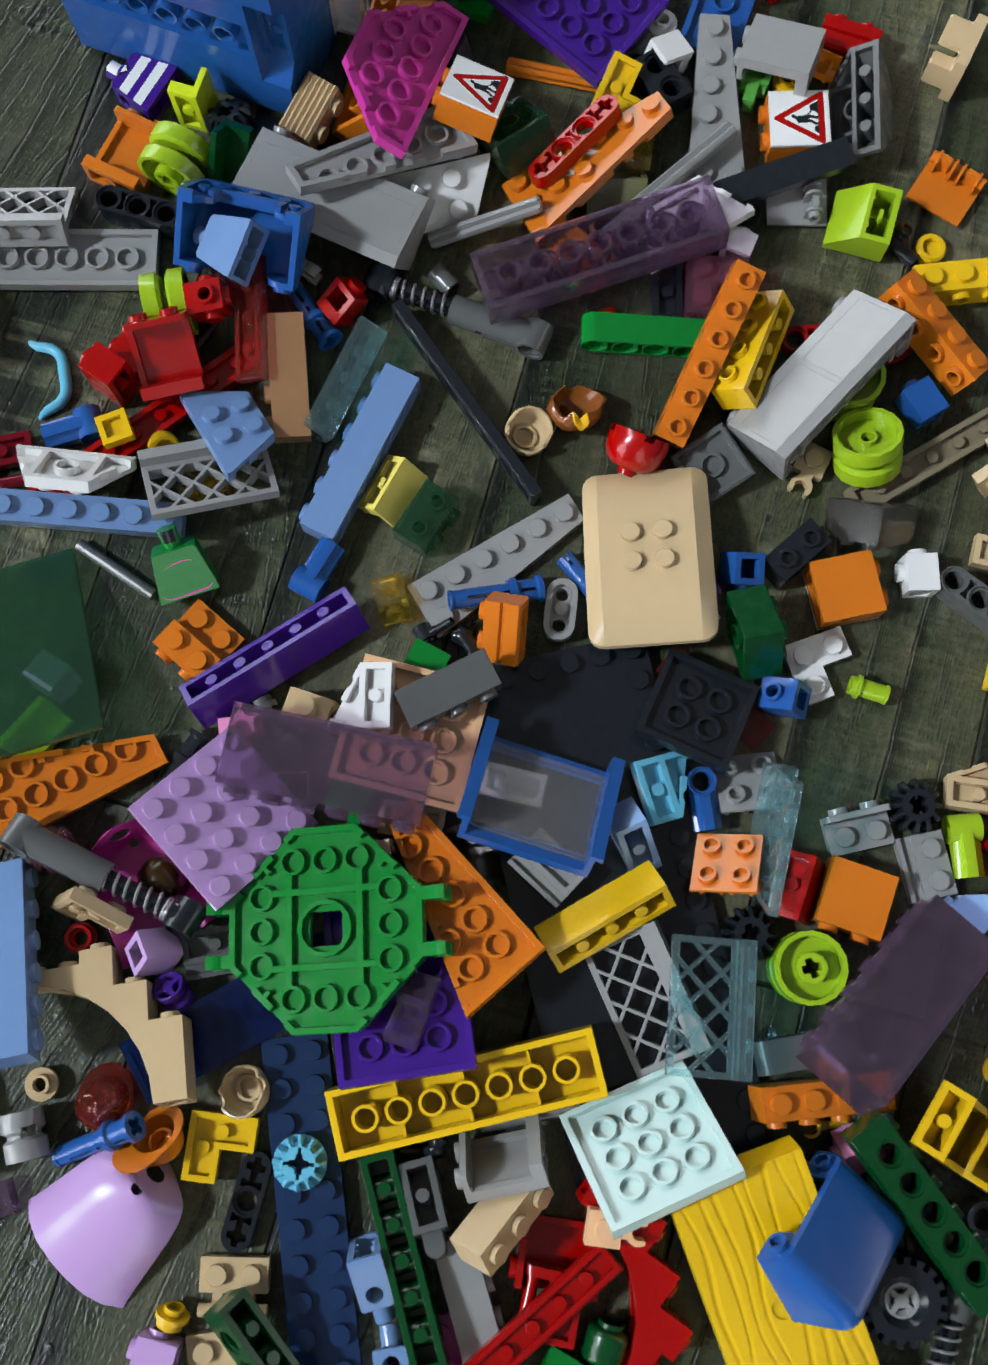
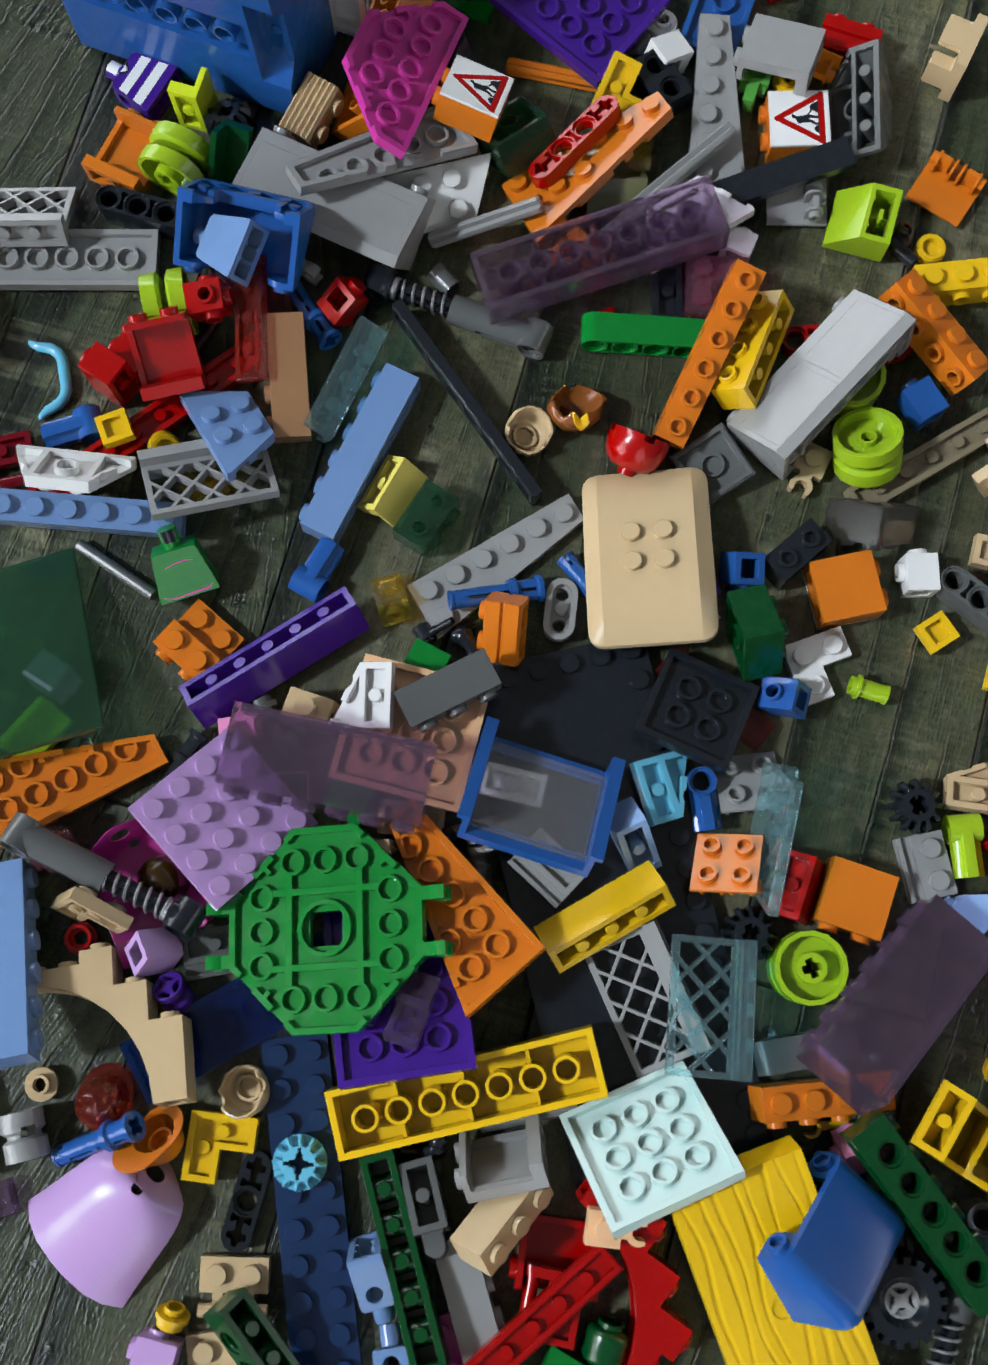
(858, 829): light grey bracket -> none
(936, 632): none -> yellow plate

